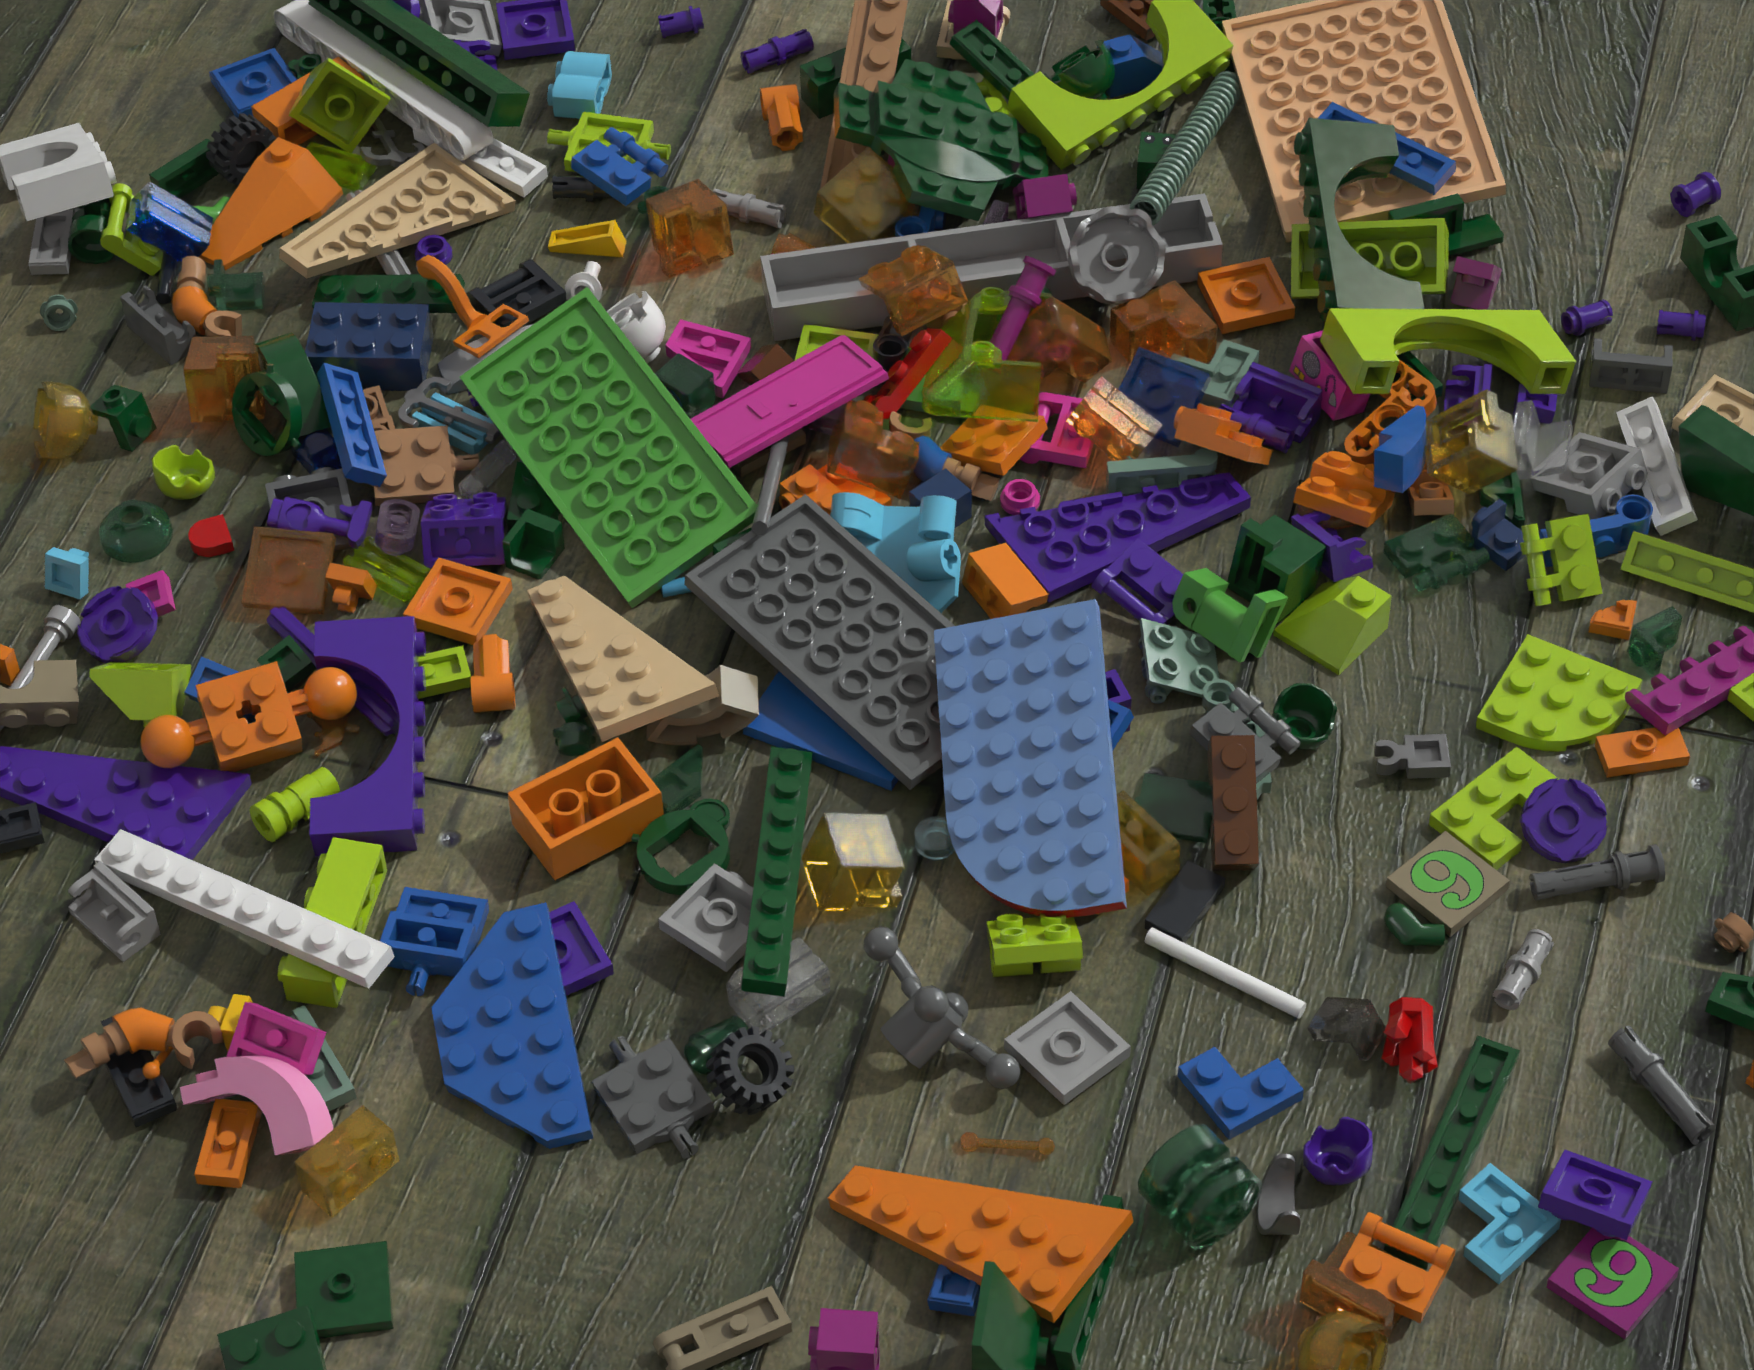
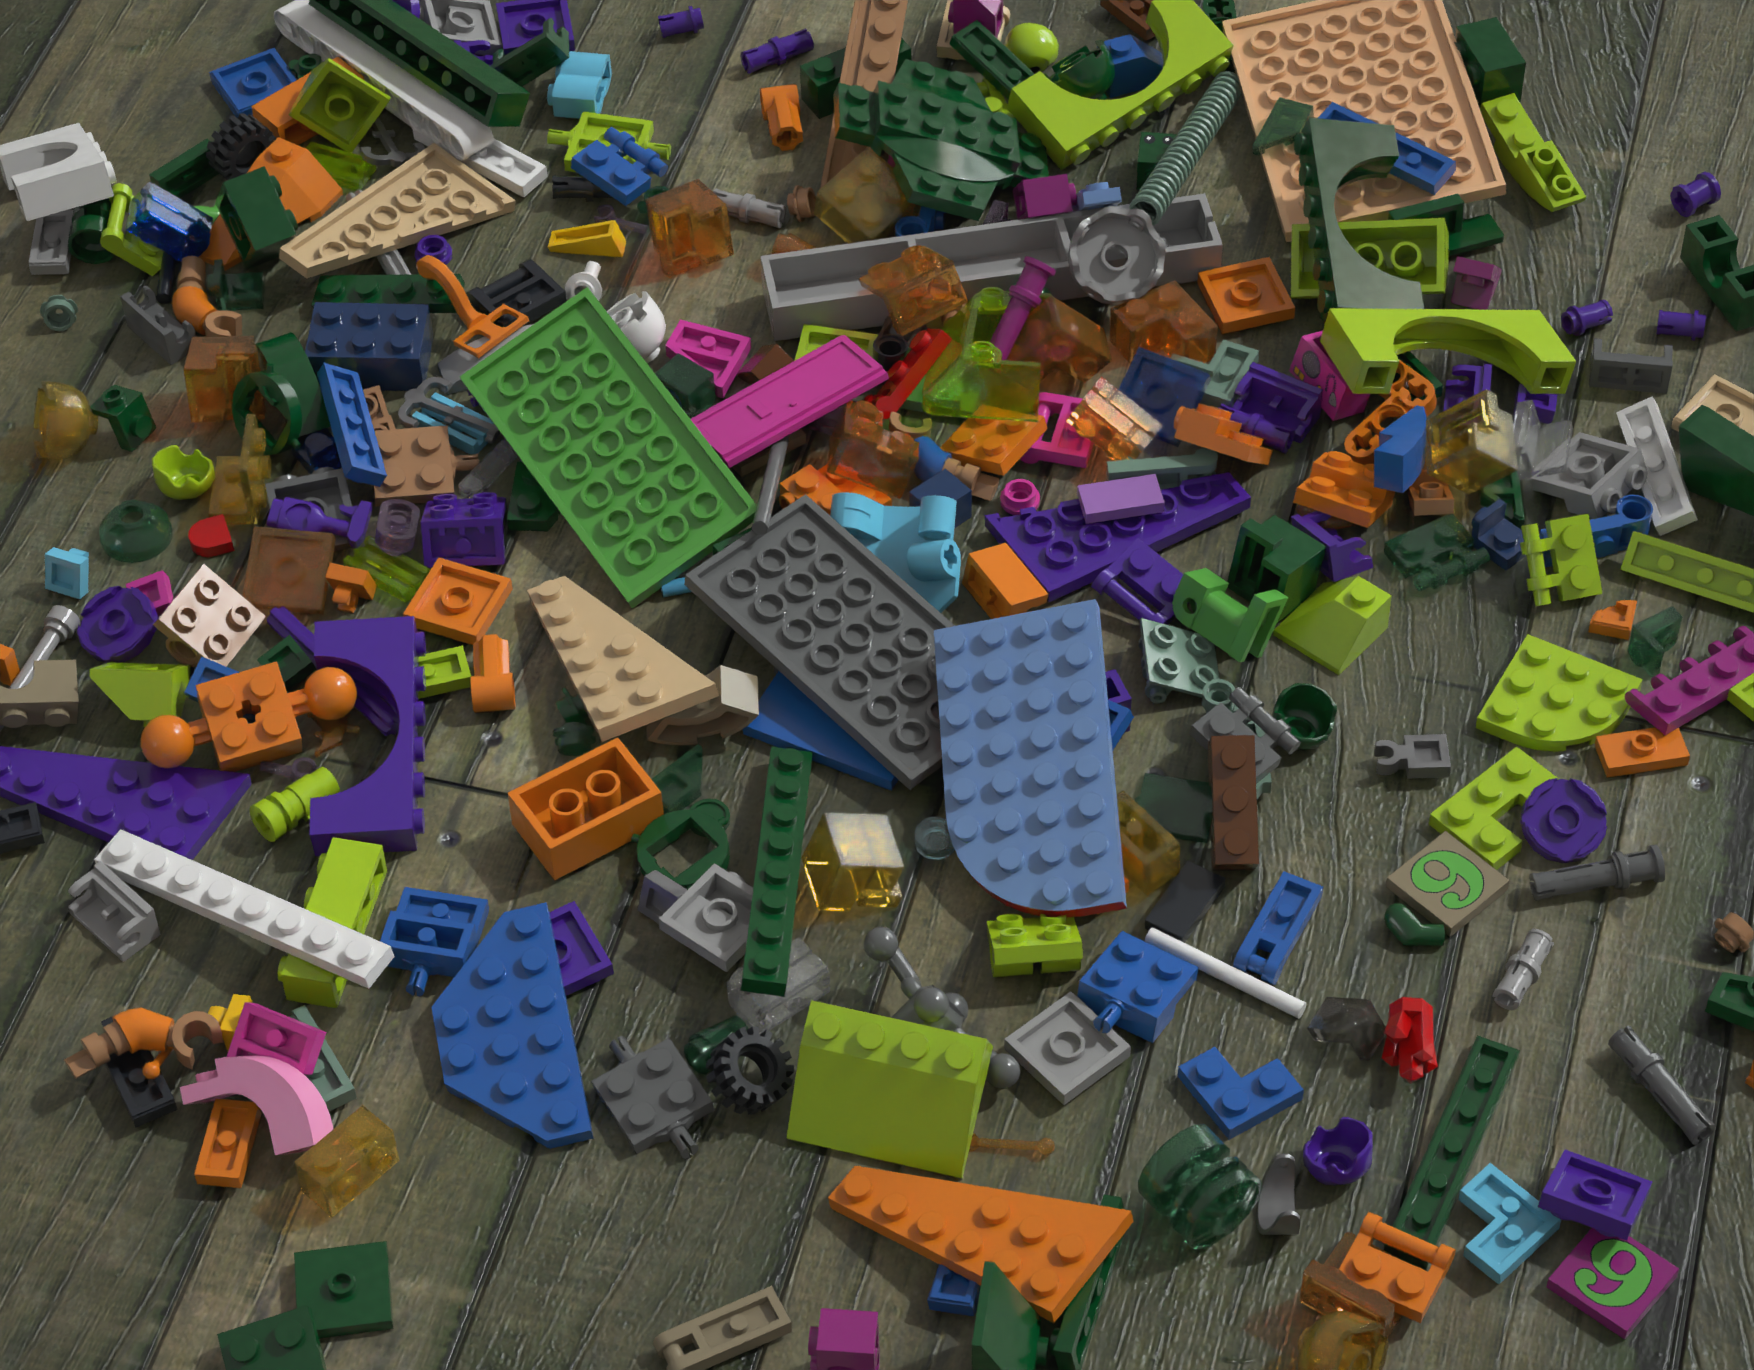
(207, 620): none -> plate
(239, 480): none -> clear yellow bracket
(256, 216): none -> dark green brick
(297, 770): none -> hand
(533, 544): dark green panel -> none
(534, 56): none -> dark green hinge
(607, 213): none -> hand
(658, 895): none -> flat silver plate
(801, 202): none -> medium nougat plate
(888, 1089): none -> lime slope
(1033, 45): none -> lime hair
(1097, 196): none -> medium blue hinge
(1120, 498): none -> medium lavender tile
(1135, 987): none -> blue plate
(1278, 926): none -> blue plate
(1282, 124): none -> clear green tile
(1490, 60): none -> dark green brick
(1529, 159): none -> lime slope

